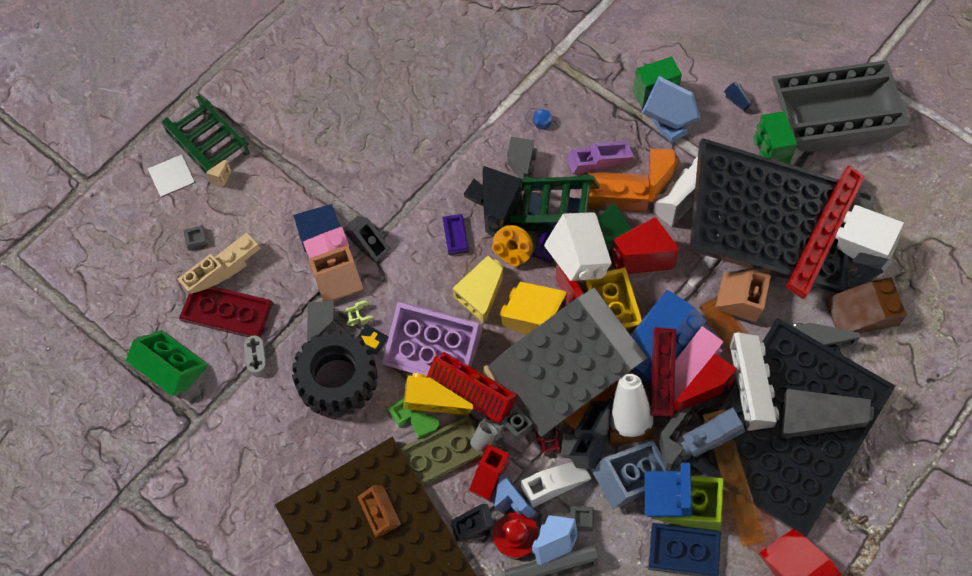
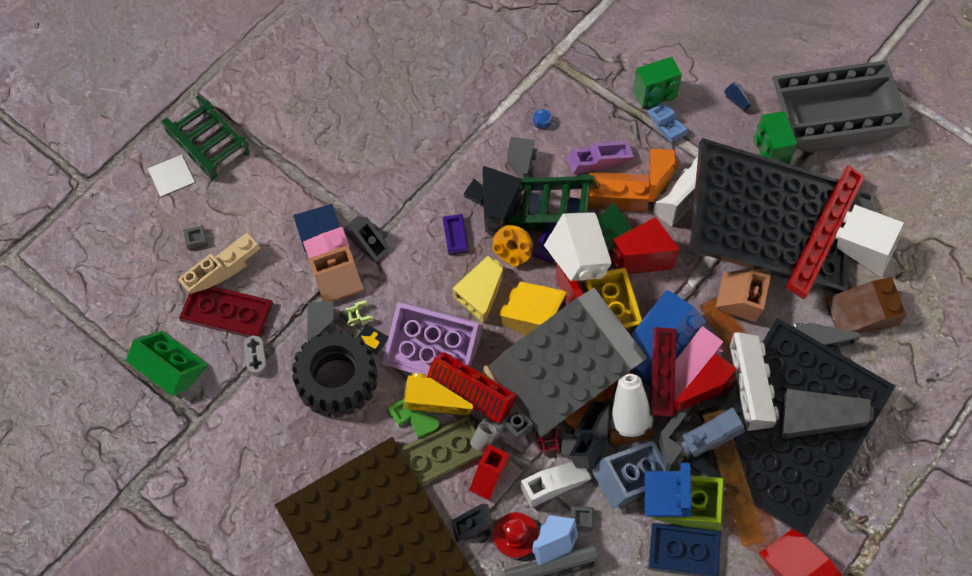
(219, 174): tan slope -> none
(379, 510): dark orange slope -> none
(509, 496): medium blue slope -> none
(671, 104): medium blue tile -> none
(867, 267): black slope -> none

